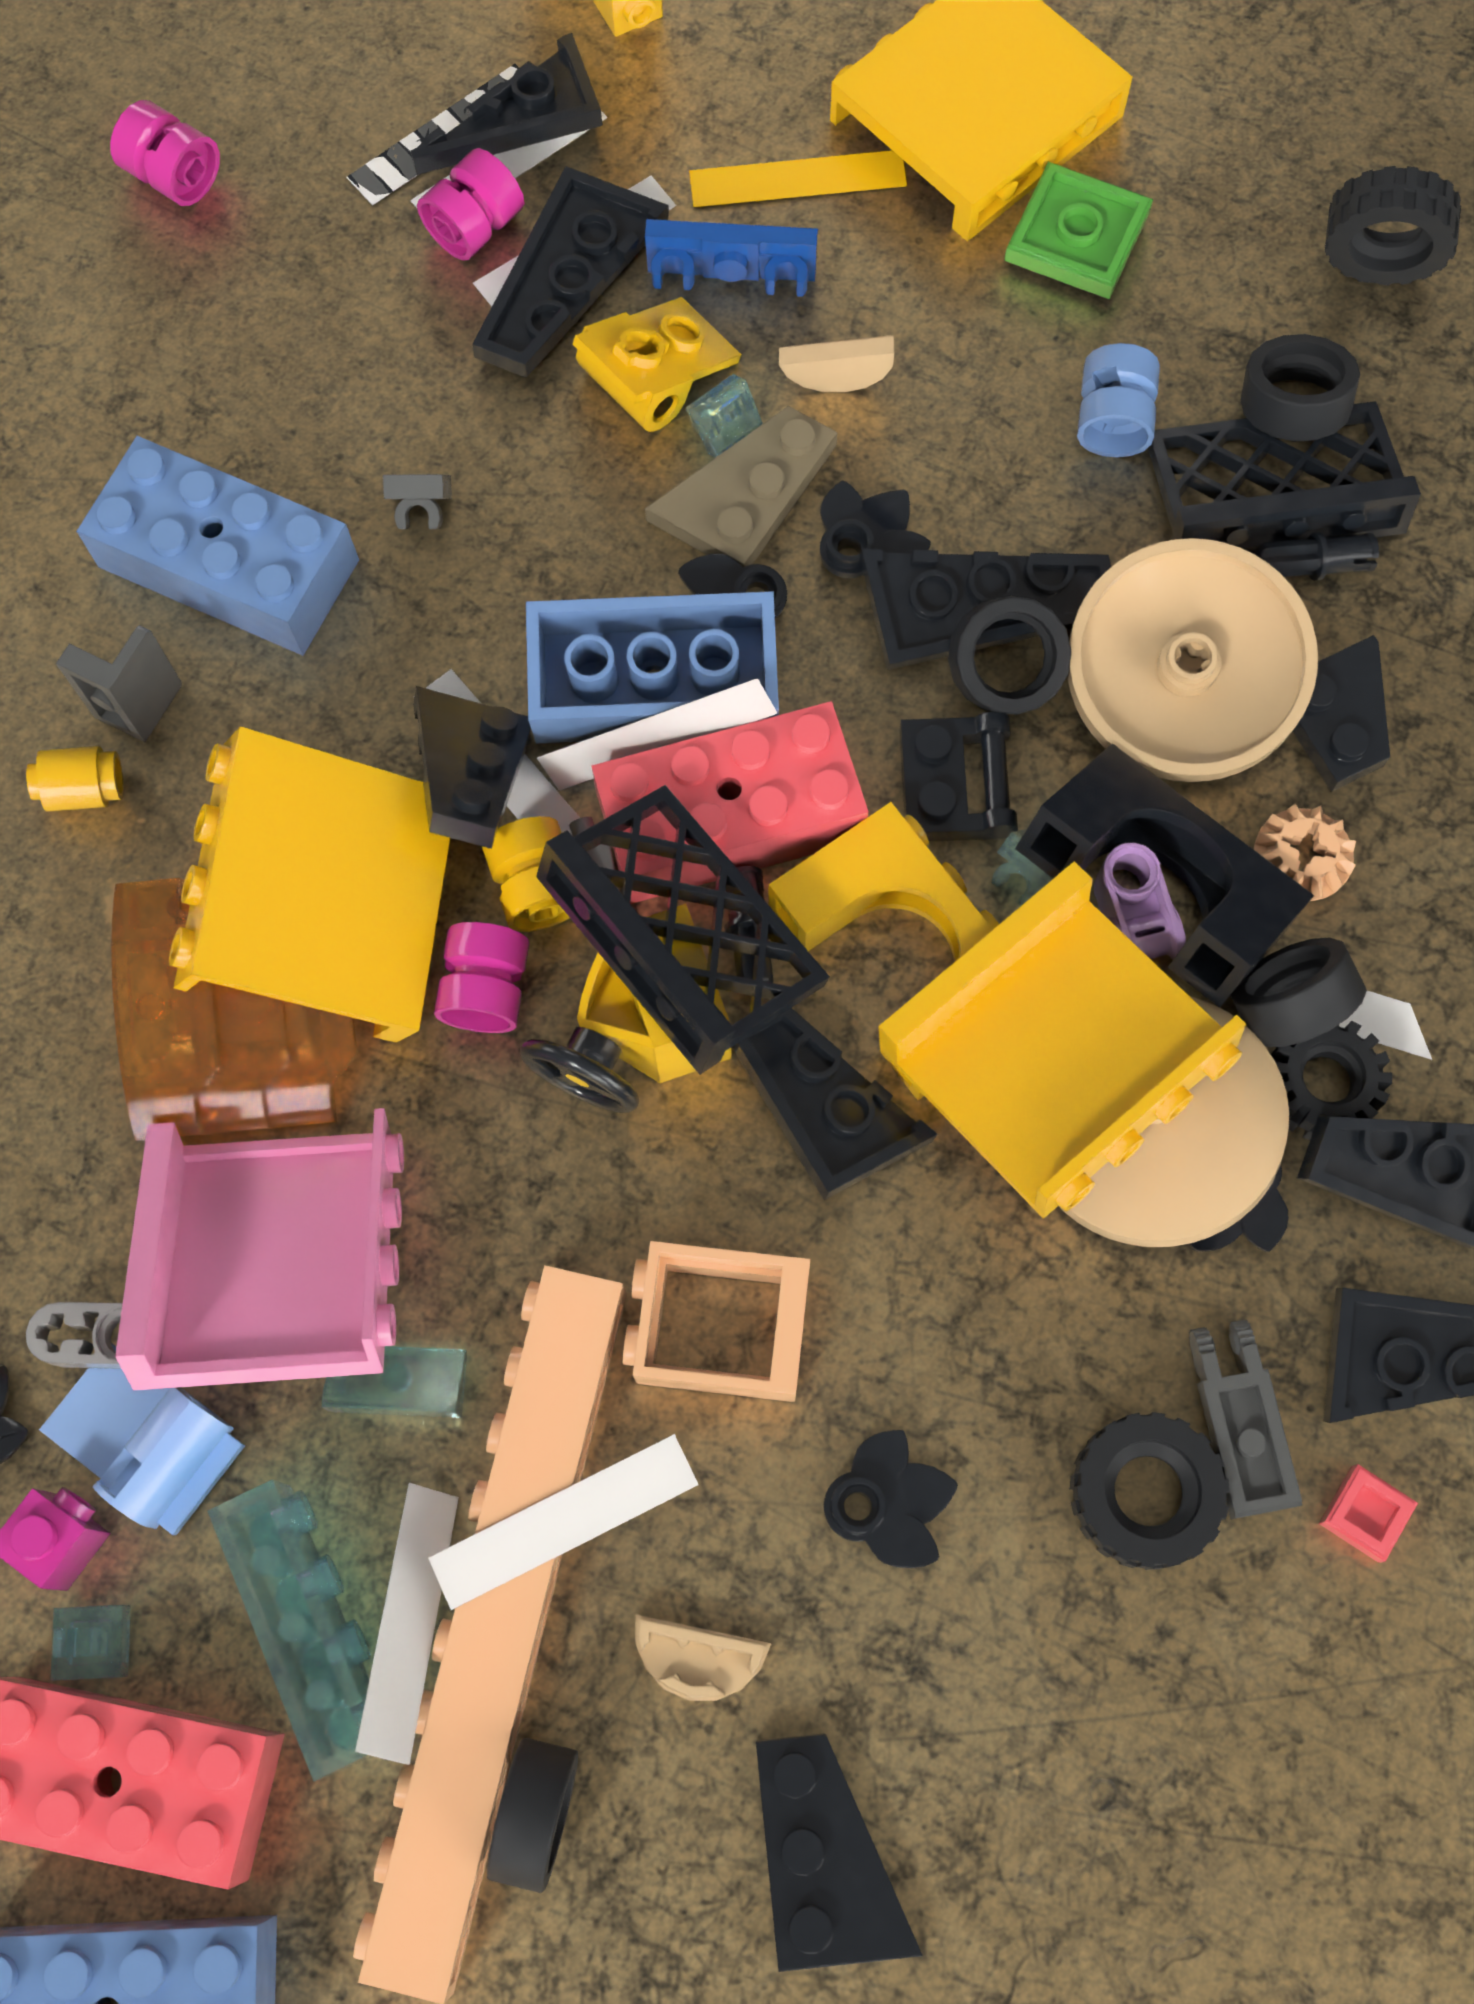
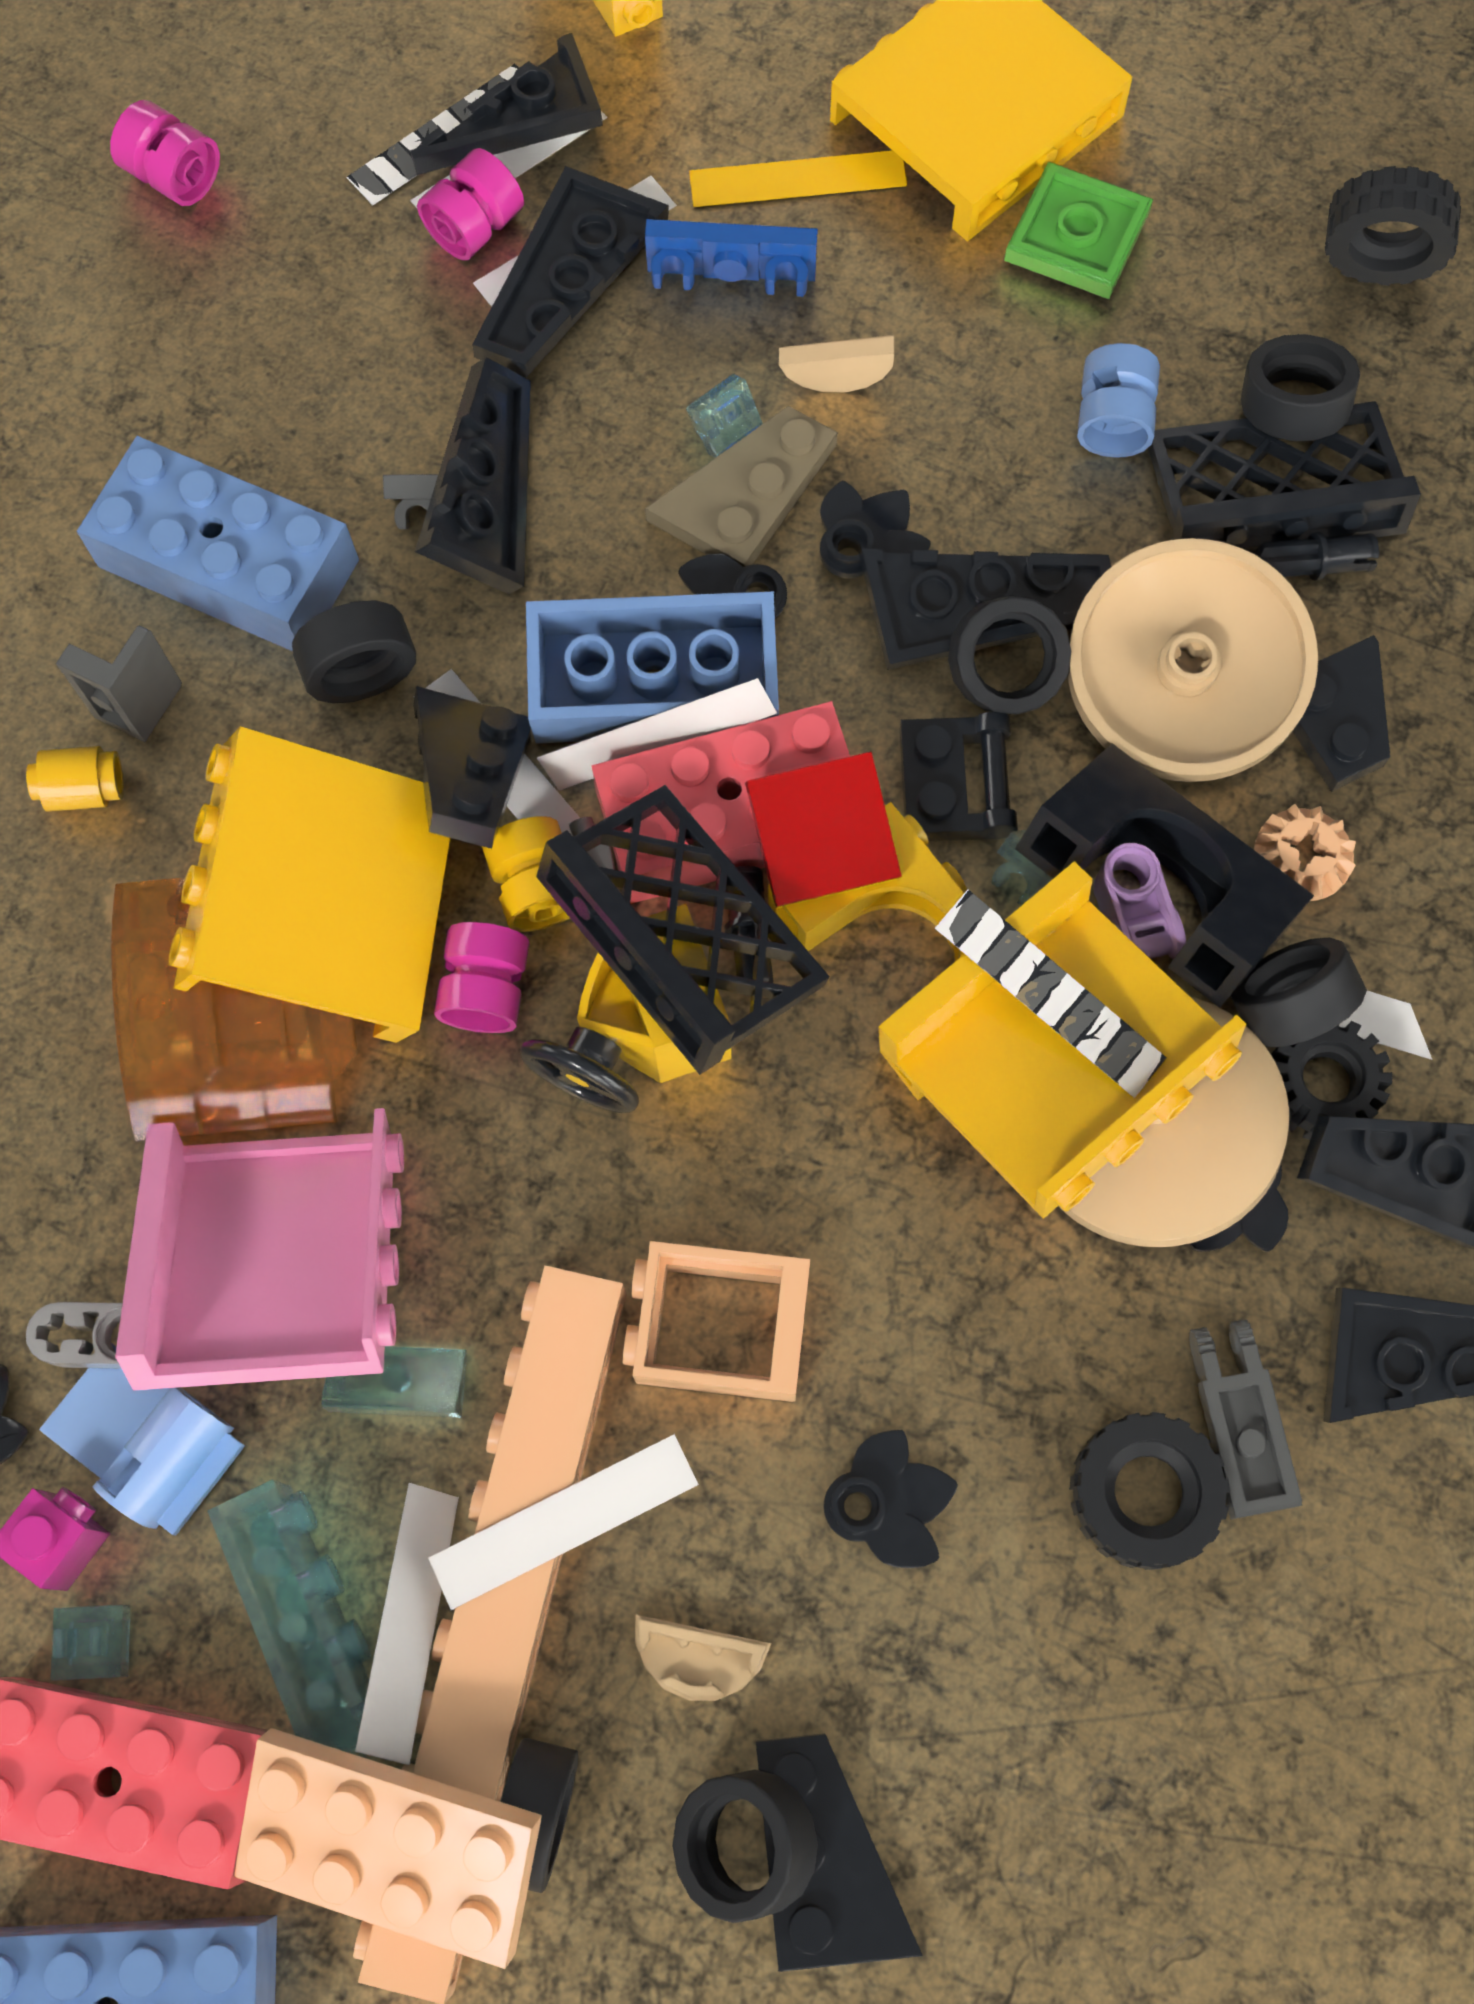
(353, 651): none -> black tyre
(387, 1847): none -> light nougat plate
(481, 487): none -> black wing
(653, 357): yellow piece -> none
(698, 1855): none -> black tyre
(823, 829): none -> red tile
(825, 1107): black wing -> none
(1051, 993): none -> sticker
(1368, 1513): coral tile -> none

